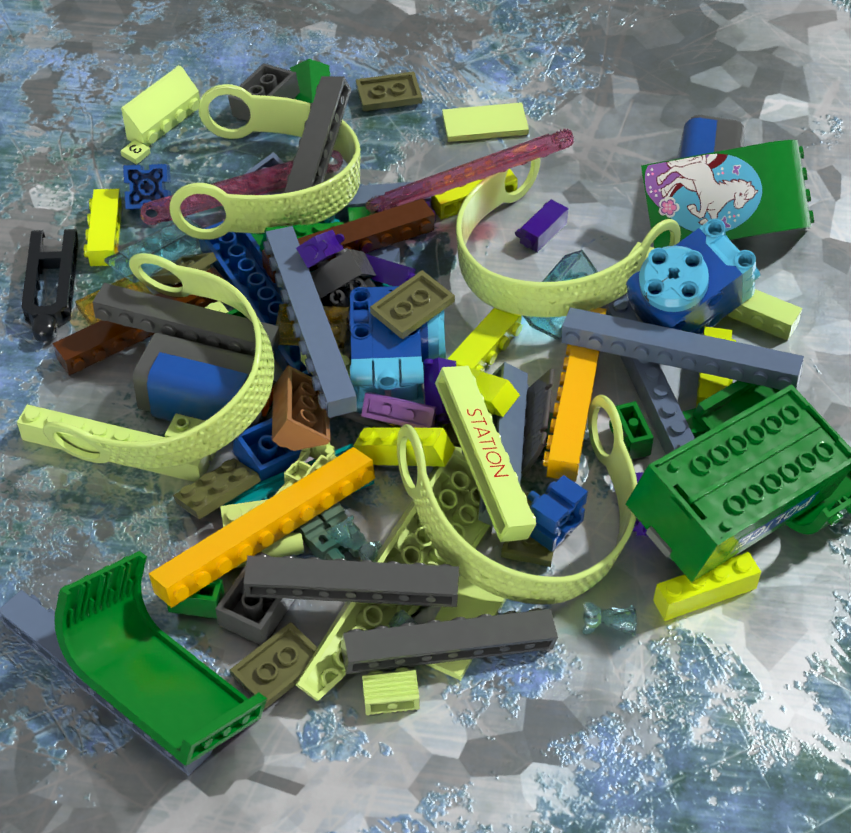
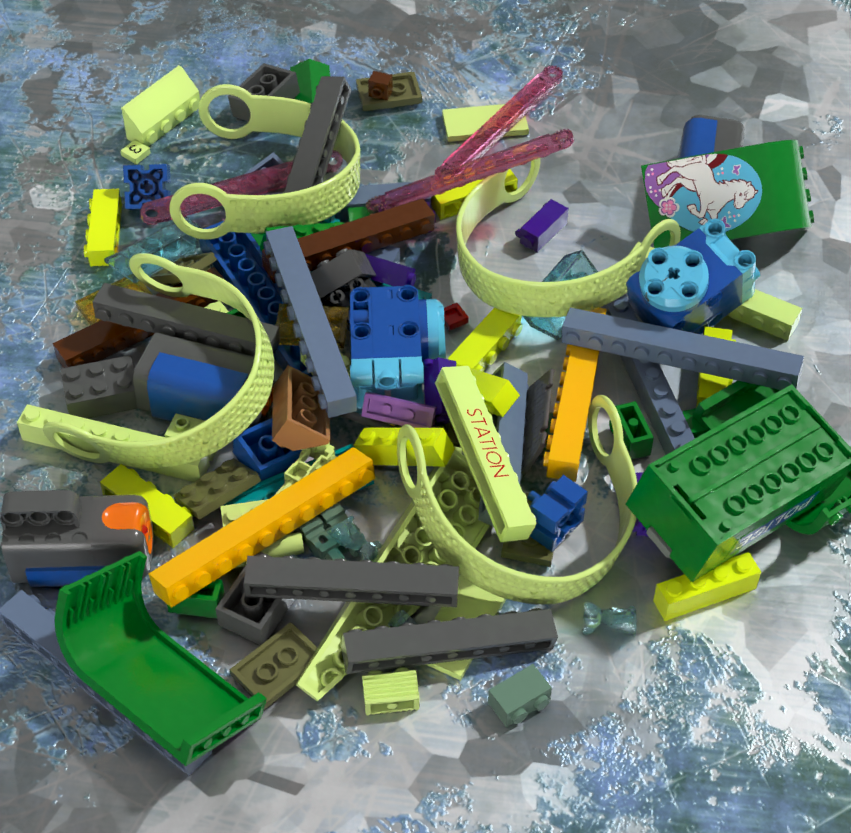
(47, 319): black piece -> none
(65, 536): none -> dark grey piece
(100, 387): none -> dark grey brick
(169, 520): none -> neon yellow brick
(320, 248): dark purple brick -> none
(380, 85): none -> reddish brown plate
(412, 304): olive plate -> none
(455, 316): none -> red plate
(504, 119): none -> clear pink plate
(520, 695): none -> sand green brick

